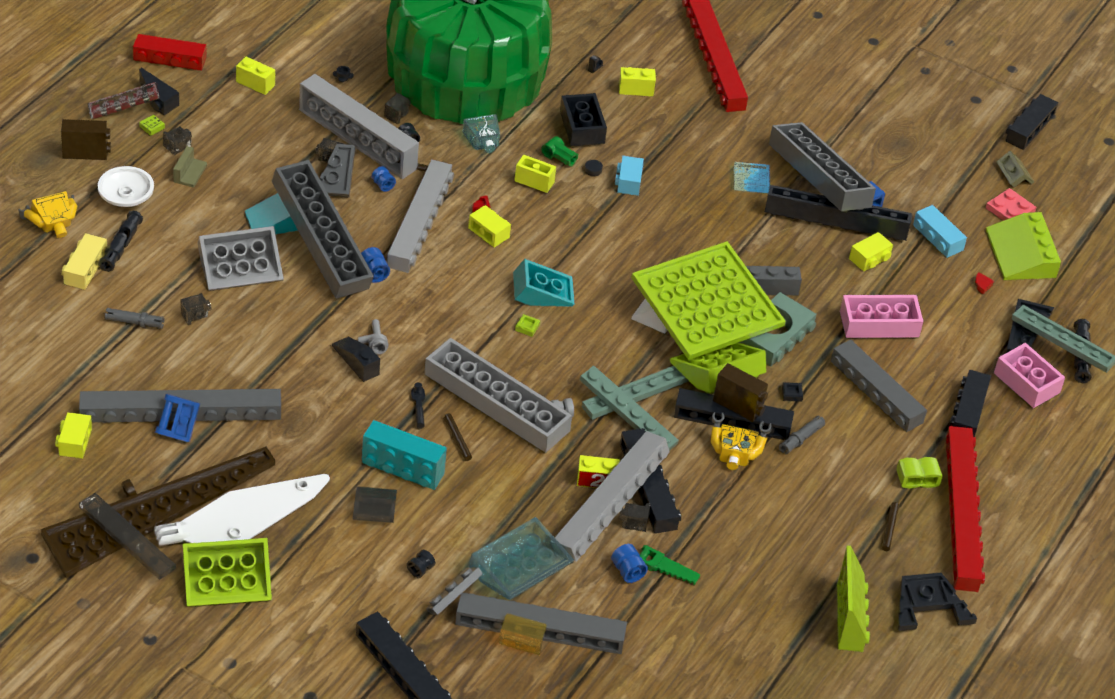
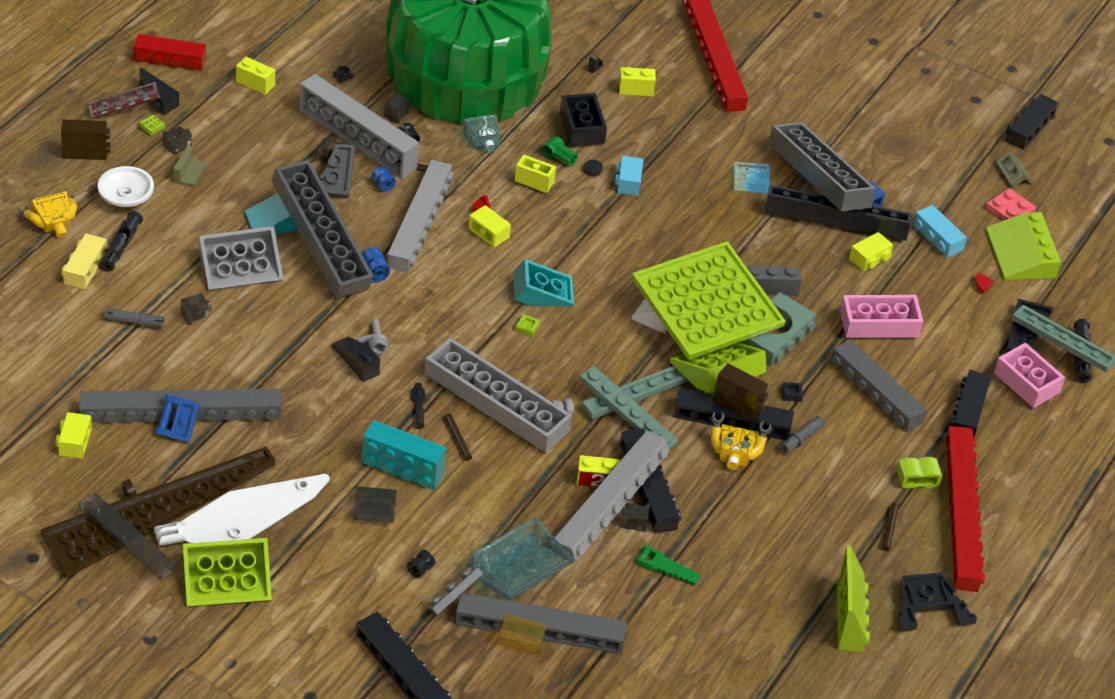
(629, 563): blue wheel -> none

